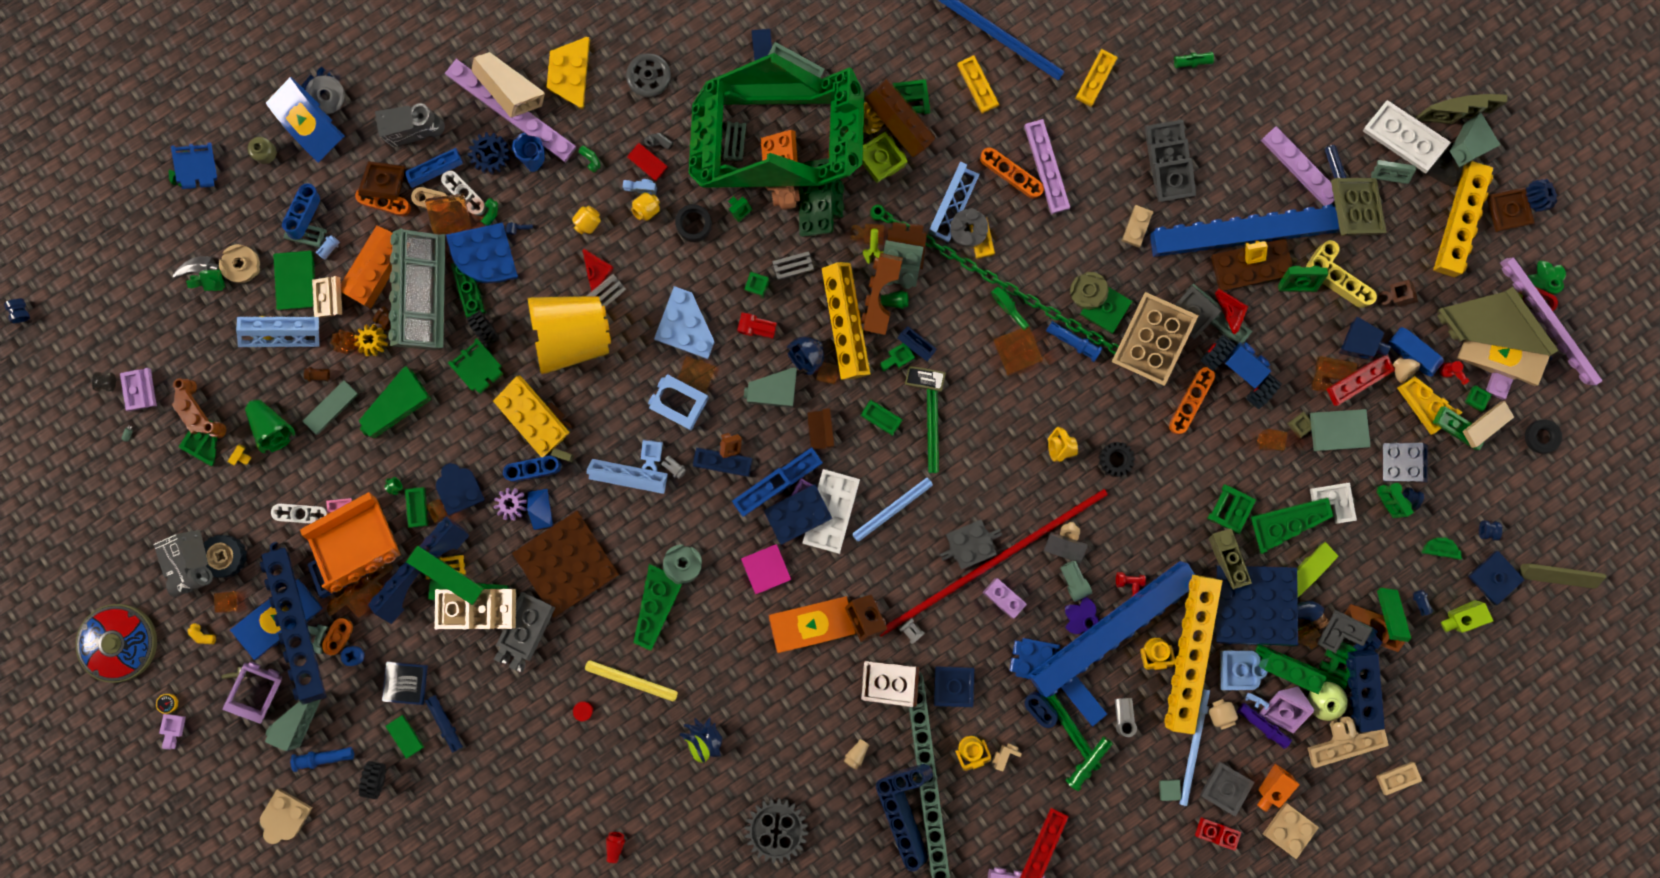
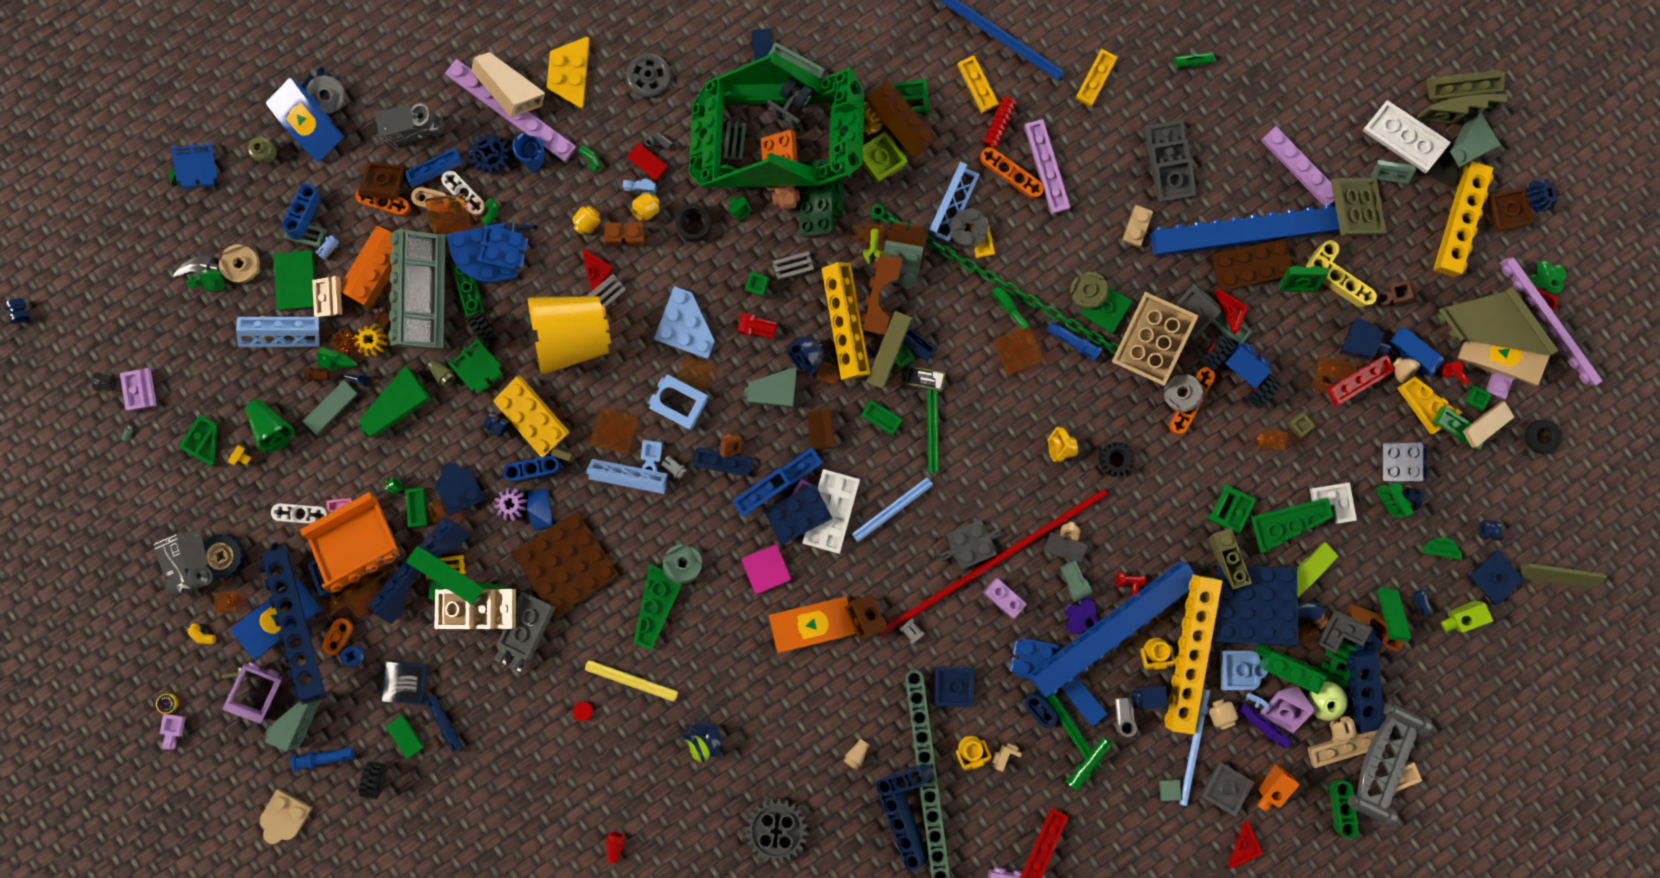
(116, 643): dish -> none
(191, 412): dark orange plate -> none
(319, 631): sand green piece -> none
(333, 360): none -> green plate
(361, 379): none -> dark blue hand
(442, 374): none -> olive cone
(496, 424): none -> dark blue wheel
(502, 248): none -> blue plate
(613, 431): none -> clear orange plate
(632, 233): none -> dark orange piece
(796, 96): none -> plate
(889, 349): none -> olive slope
(890, 683): plate -> none
(896, 299): green cone -> none
(1002, 117): none -> red piece
(1149, 696): none -> dark blue piece
(1186, 403): none -> light grey tile
(1218, 834): red slope -> none
(1245, 847): none -> red tile
(1255, 252): yellow tile -> none
(1290, 830): tan plate -> none
(1335, 162): dark blue axle -> none
(1340, 430): sand green tile -> none
(1349, 816): none -> green beam
(1378, 804): none -> dark grey piece
(1466, 84): none -> olive slope

